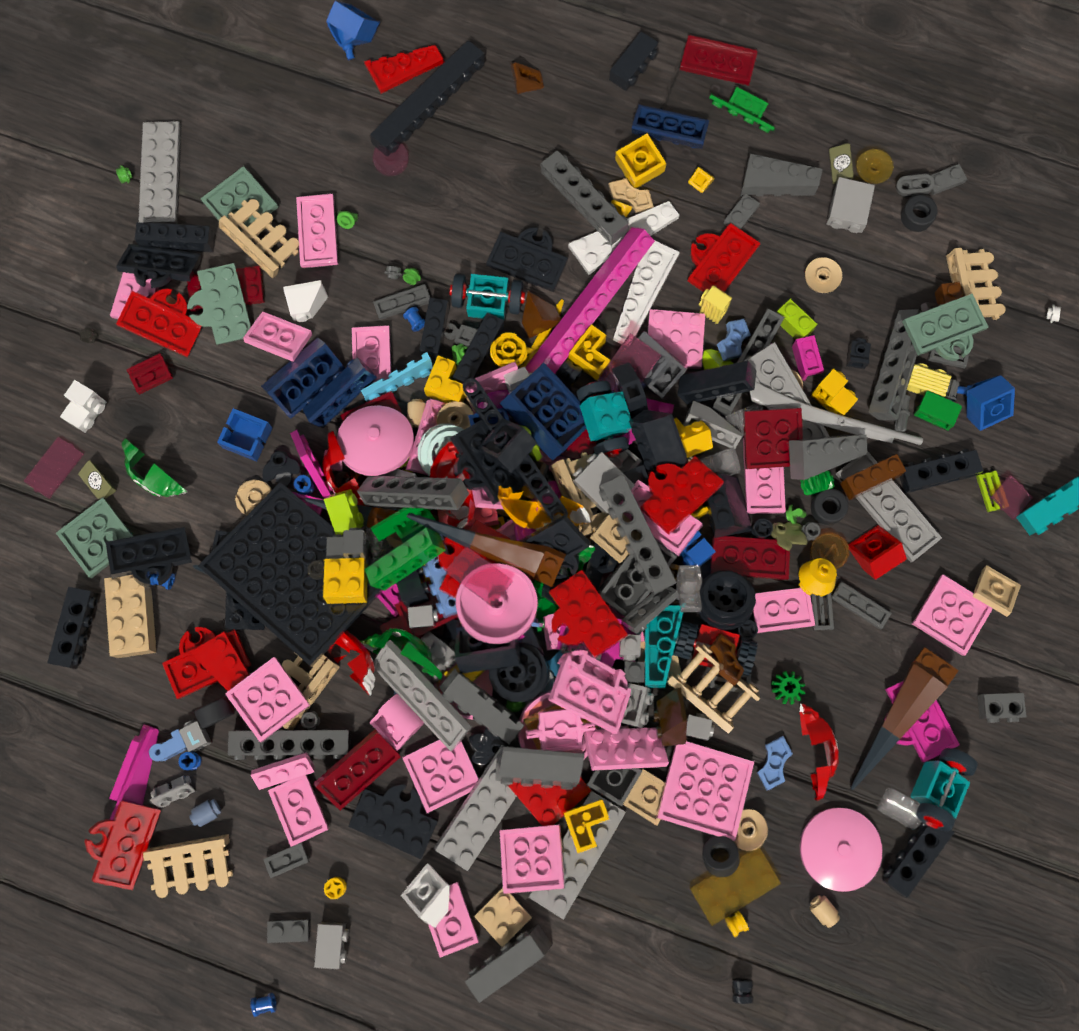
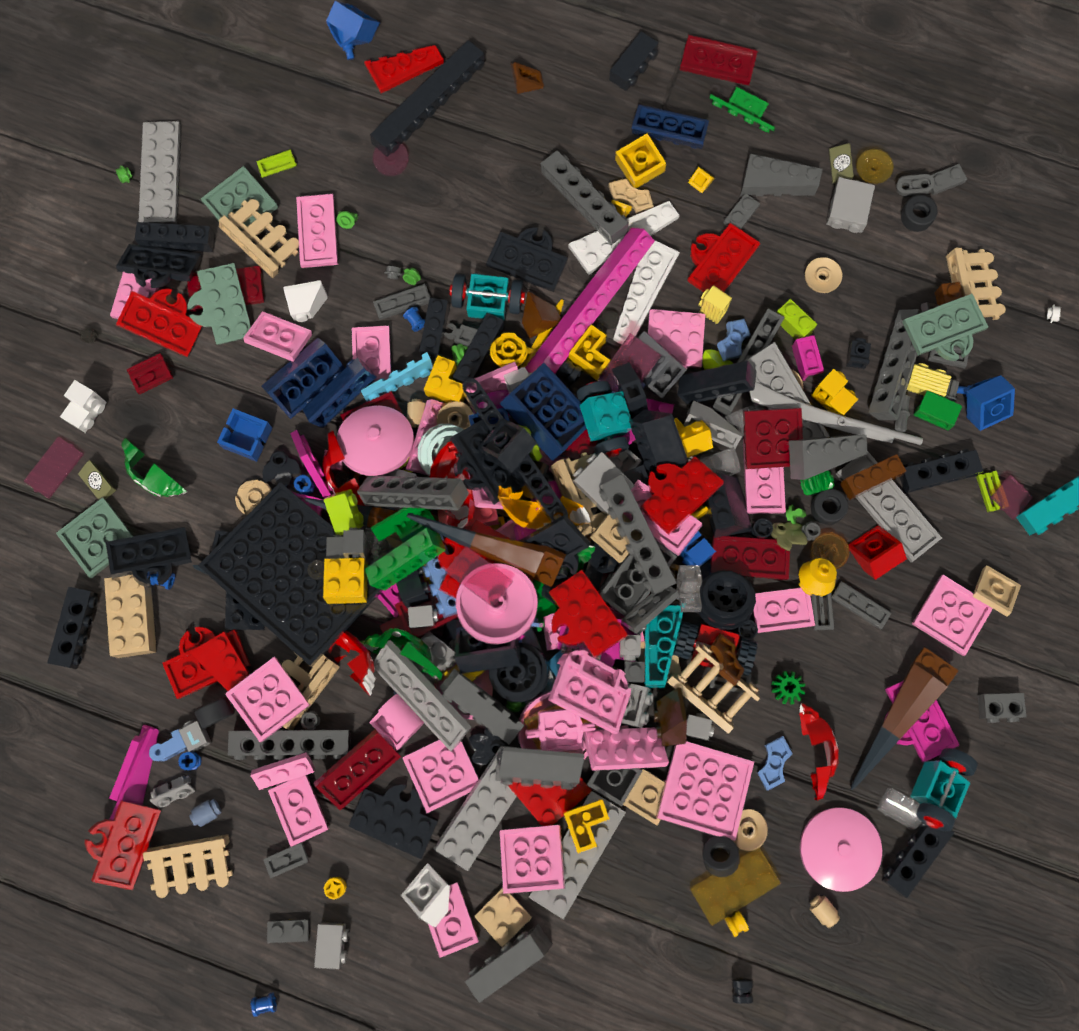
(276, 163): none -> lime tile

